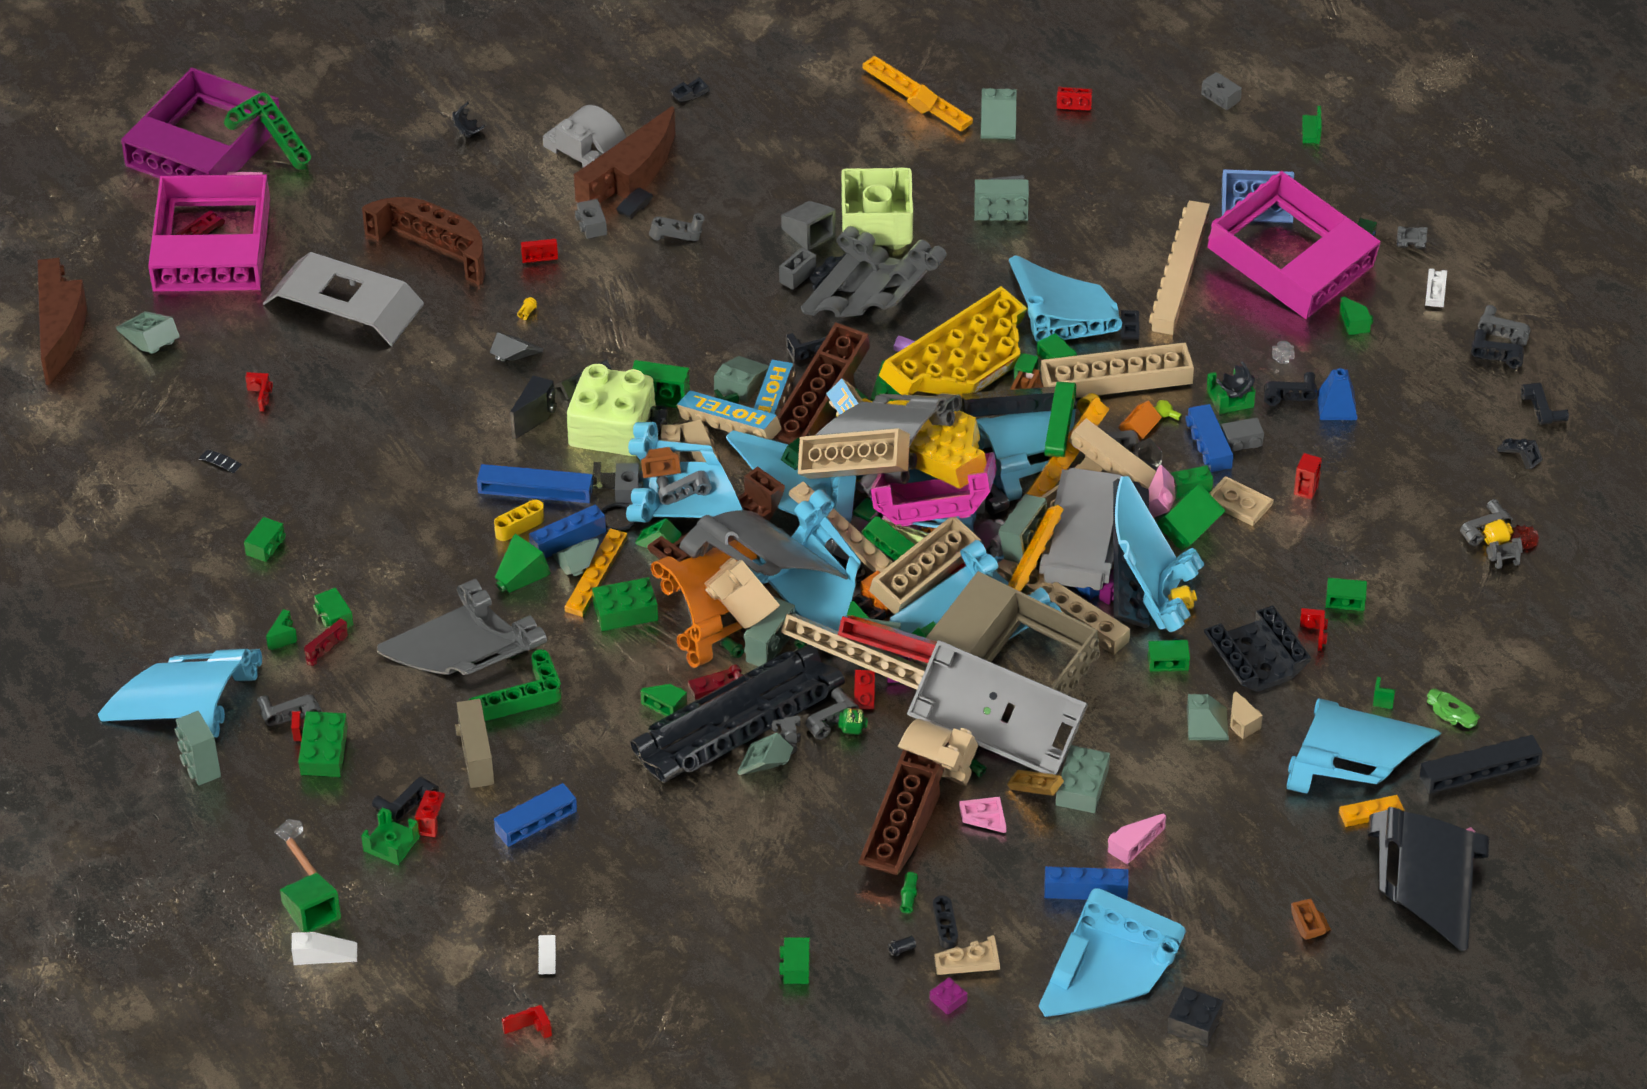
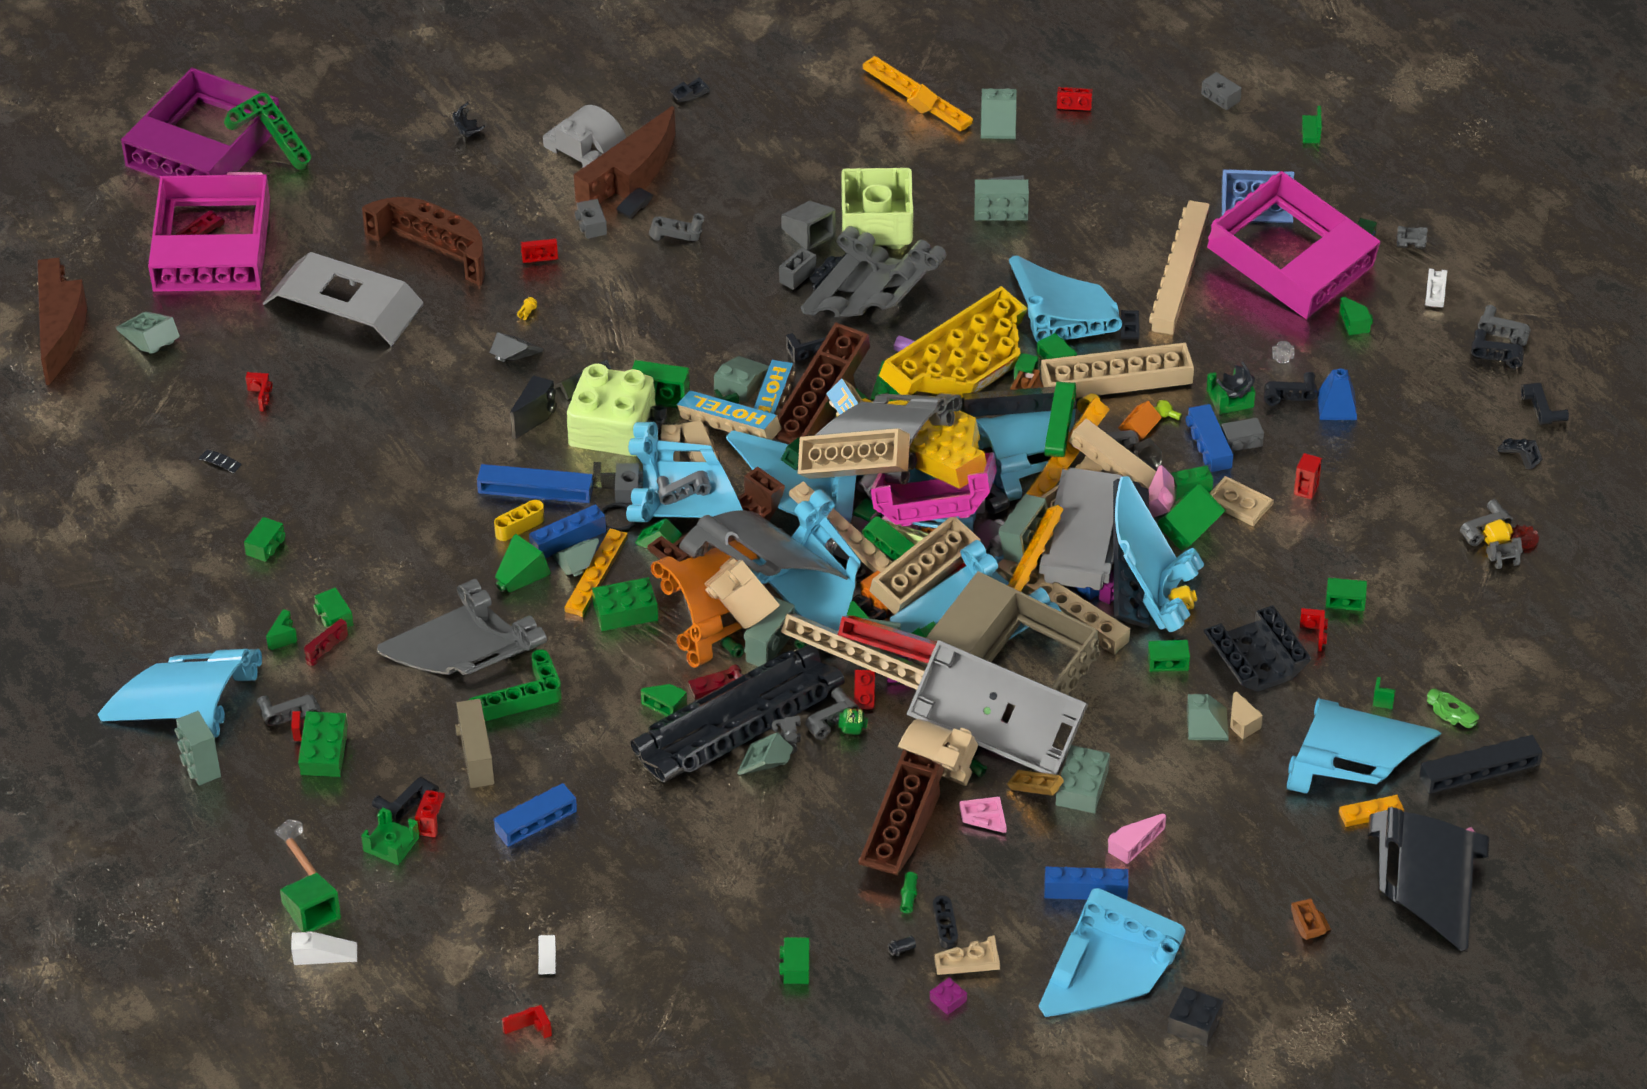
(660, 463): dark orange slope -> none

